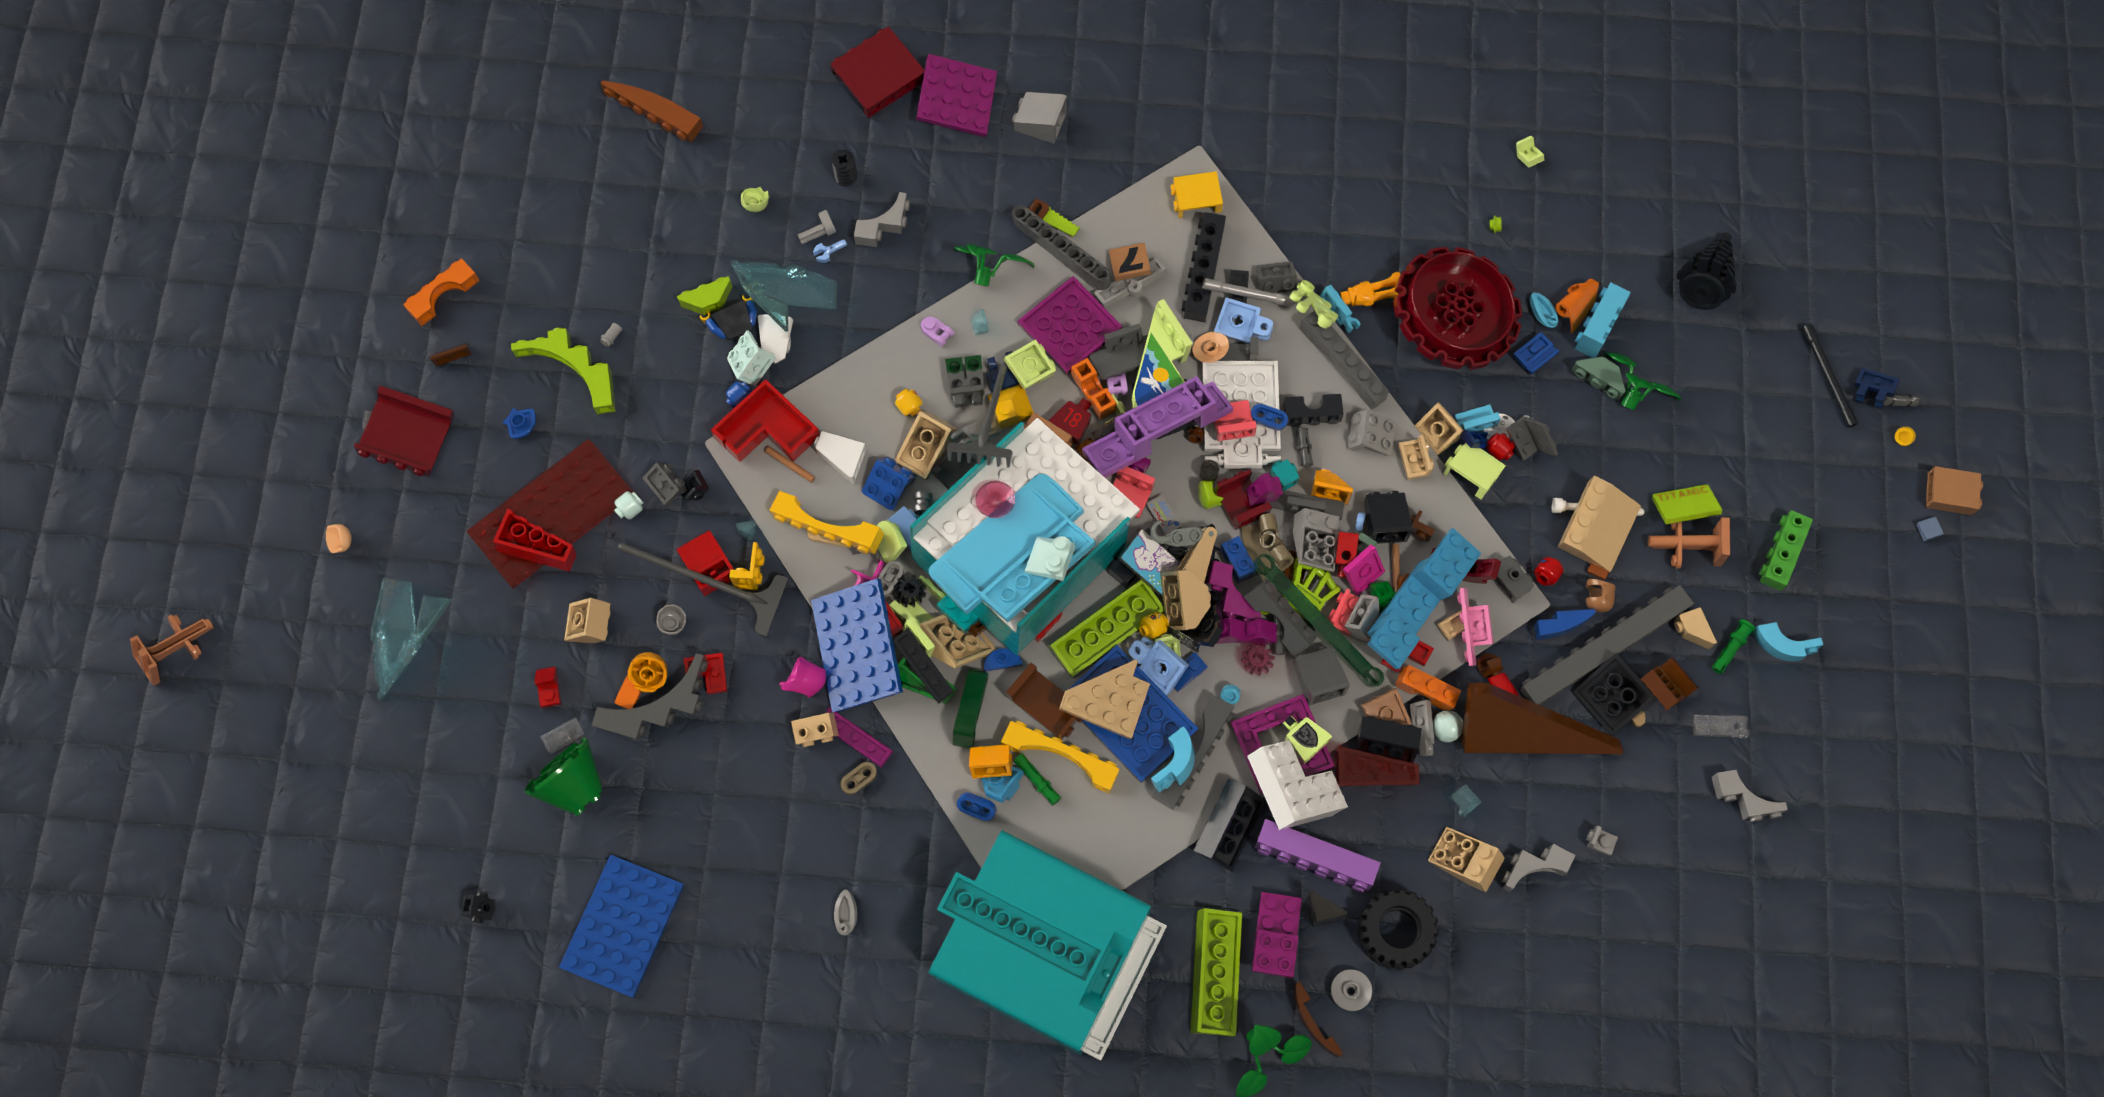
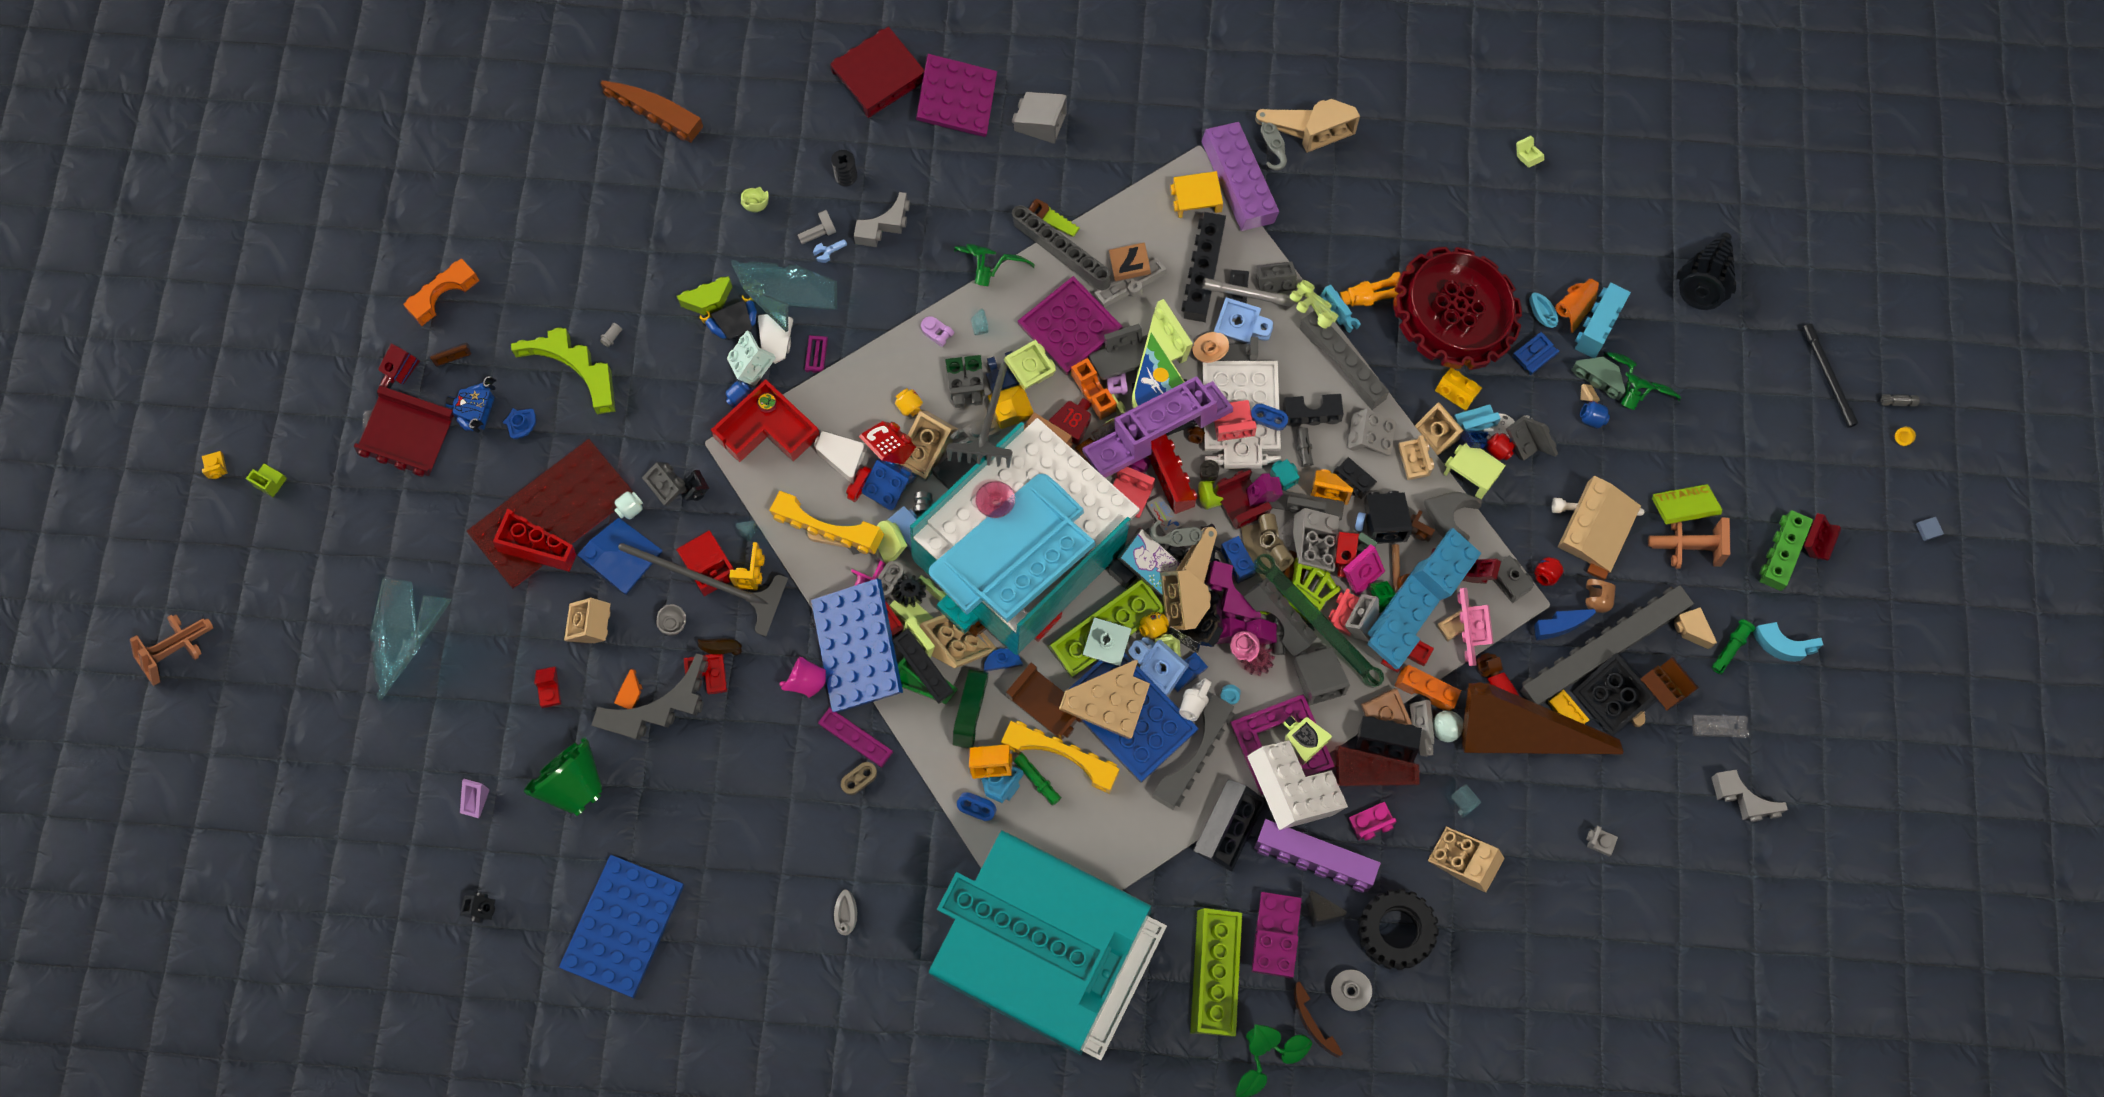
(214, 465): none -> yellow bracket
(266, 480): none -> lime piece
(338, 538): light nougat hair -> none
(396, 366): none -> dark red torso
(473, 405): none -> blue torso
(473, 798): none -> lavender slope
(562, 736): clear plate -> none
(614, 565): none -> blue slope
(647, 672): light orange cylinder -> none
(720, 646): none -> dark brown arm
(767, 402): none -> tile
(791, 465): medium nougat bar -> none
(814, 368): none -> magenta tile
(815, 728): tan brick -> none
(855, 490): none -> red plate
(888, 442): none -> red slope
(1050, 557): light aqua slope -> none
(1107, 642): none -> light aqua tile
(1170, 475): none -> red slope
(1181, 764): medium azure arch -> none
(1195, 700): none -> white piece
(1240, 176): none -> medium lavender brick
(1245, 646): none -> bright pink hair
(1317, 127): none -> tan slope
(1355, 477): none -> black bracket
(1372, 821): none -> dark pink bracket
(1442, 510): none -> dark grey animal
(1458, 388): none -> yellow bracket
(1496, 224): lime plate -> none
(1554, 860): light grey arch -> none
(1566, 706): none -> yellow plate
(1588, 393): none -> tan slope
(1594, 414): none -> blue head
(1821, 538): none -> dark red bracket
(1875, 382): dark blue plate -> none
(1954, 490): medium nougat brick -> none

